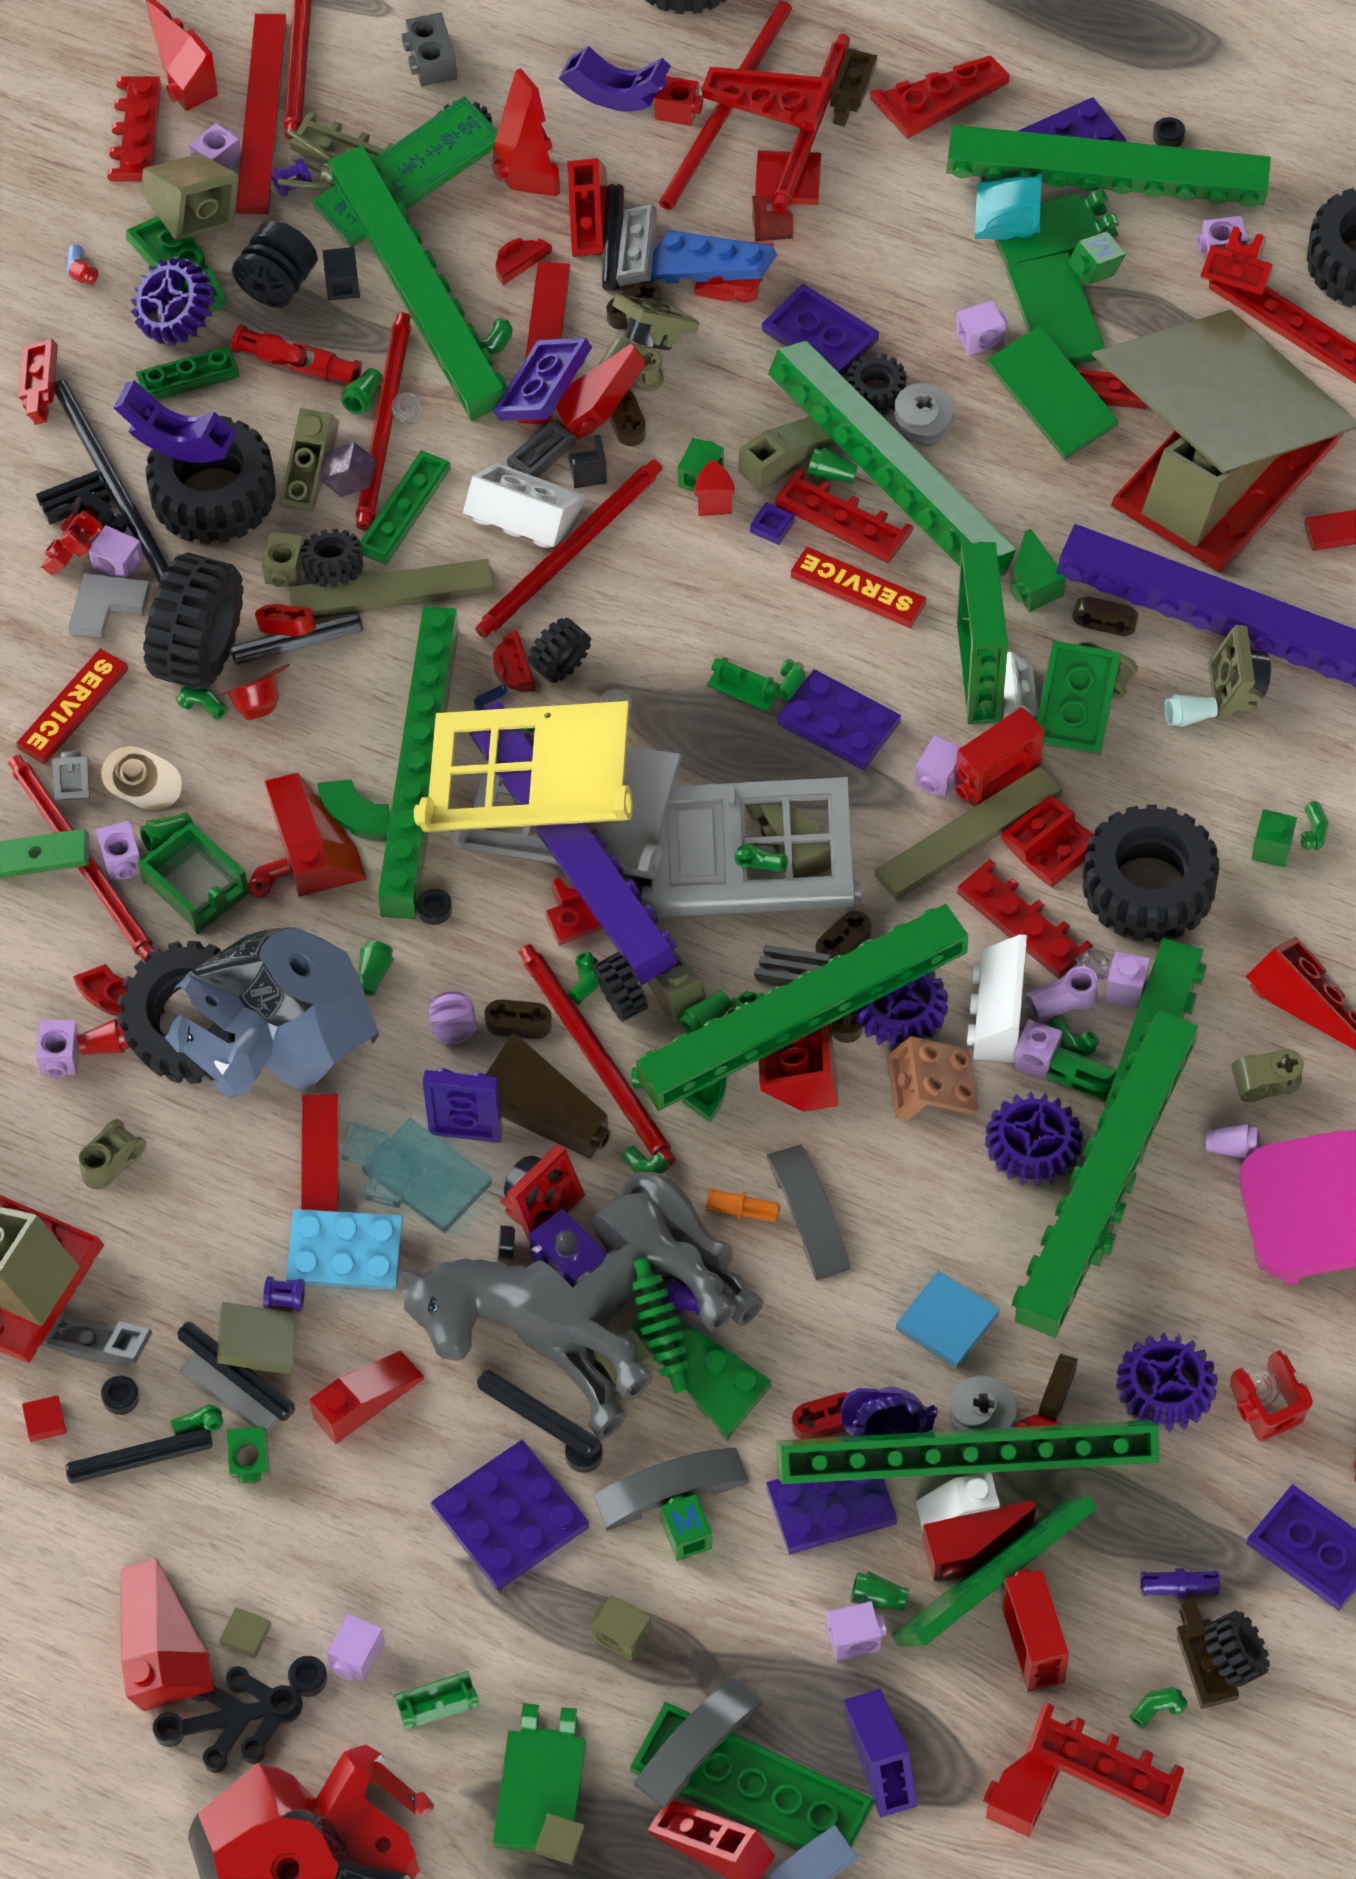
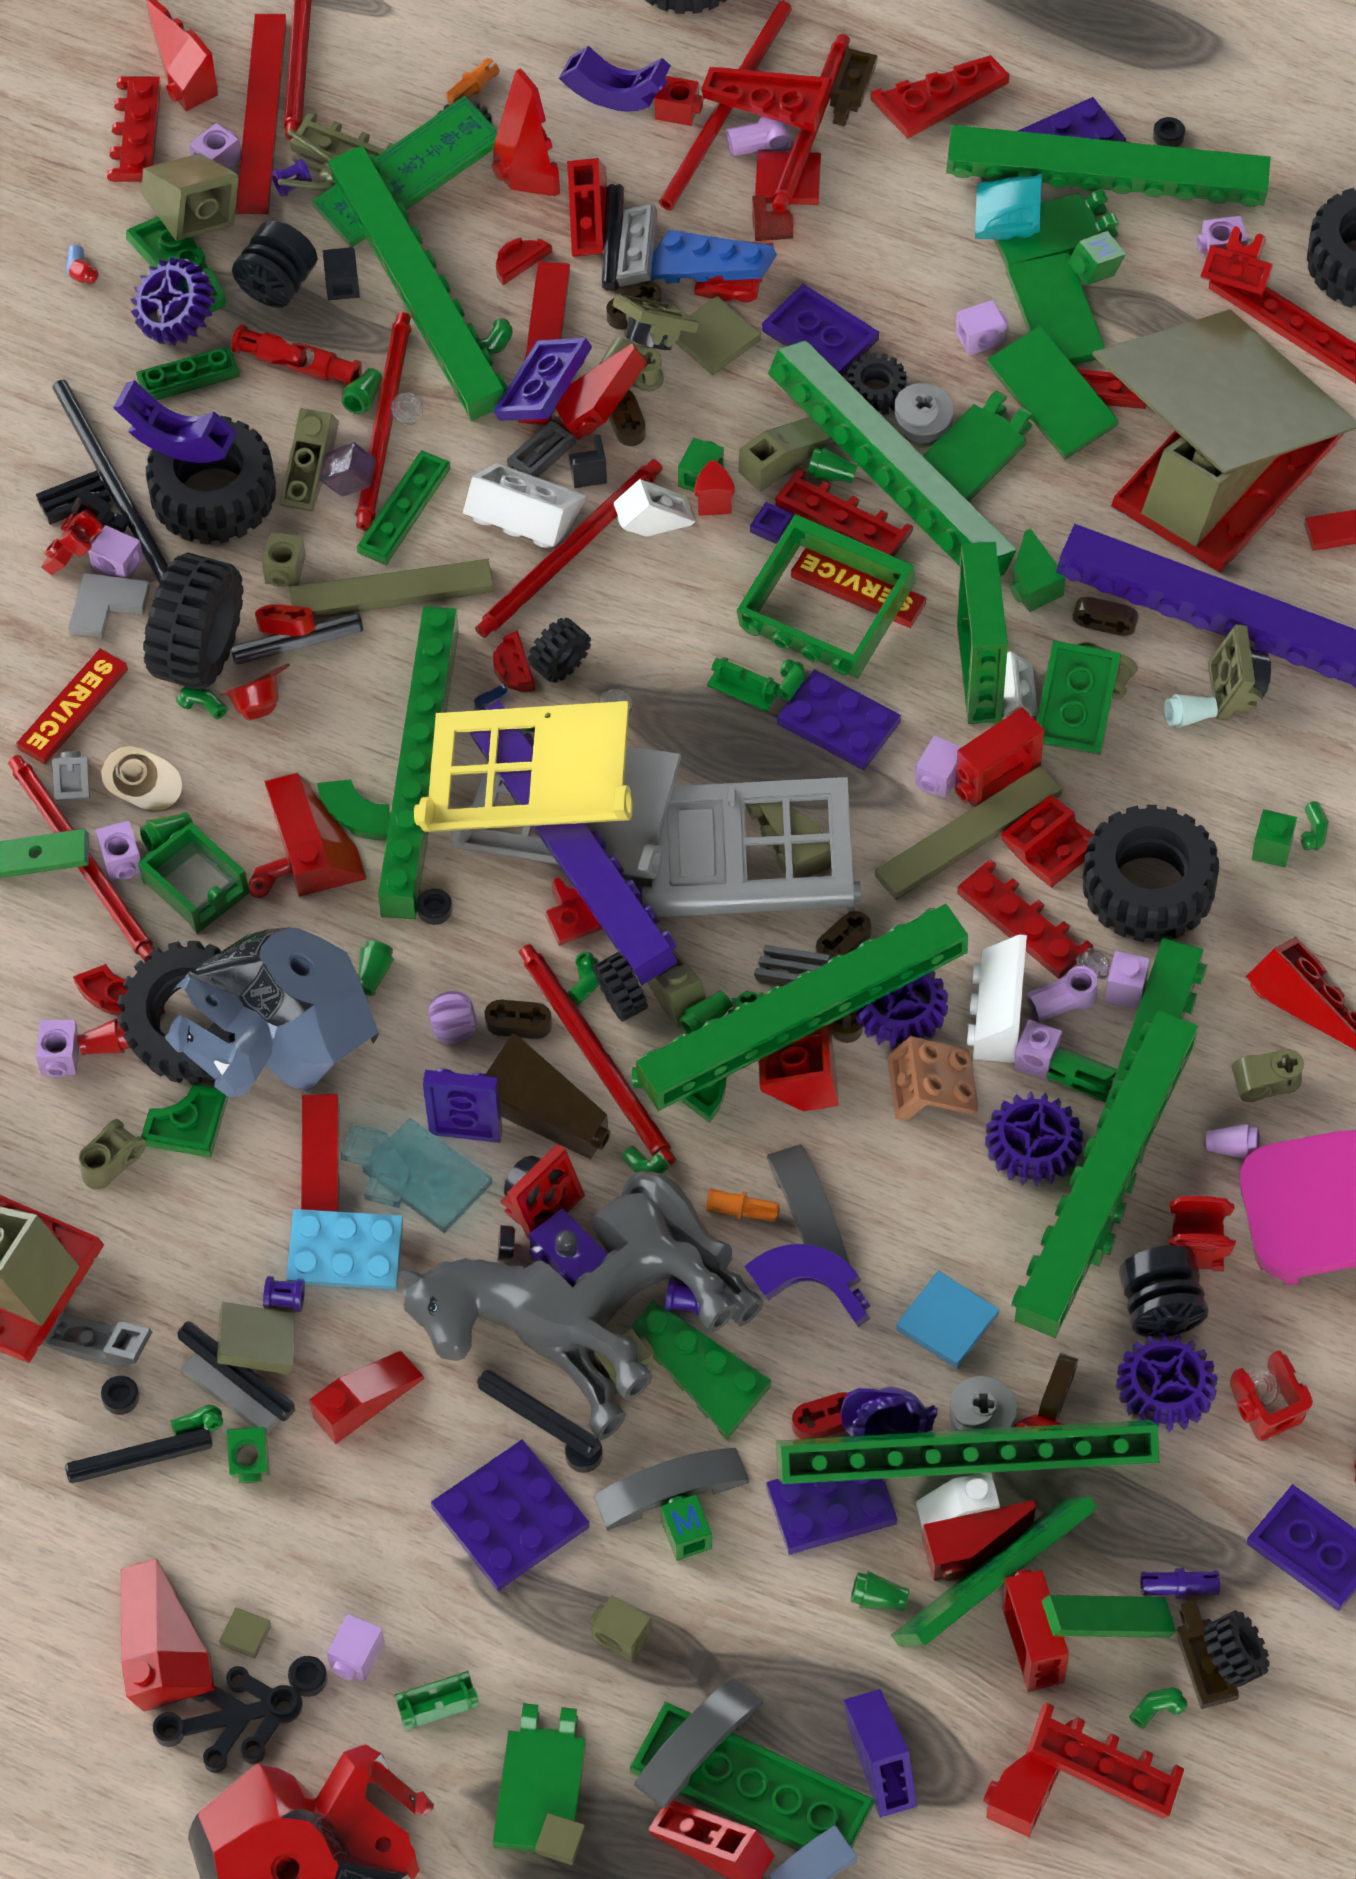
(38, 379): hinge -> none
(44, 1418): red tile -> none
(188, 1125): none -> green tile
(332, 558): black tyre -> none
(430, 49): dark grey brick -> none
(473, 81): none -> orange axle
(652, 509): none -> white slope
(669, 1353): green piece -> none
(720, 336): none -> olive tile
(756, 858): green arm -> none
(759, 136): none -> lavender piece
(798, 1263): none -> dark purple arch
(841, 549): none -> green window
(855, 1630): lavender brick -> none
(979, 445): none -> green tile
(1082, 1044): green arm -> none
(1109, 1616): none -> green tile
(1163, 1291): none -> black wheel
(1200, 1228): none -> red piece

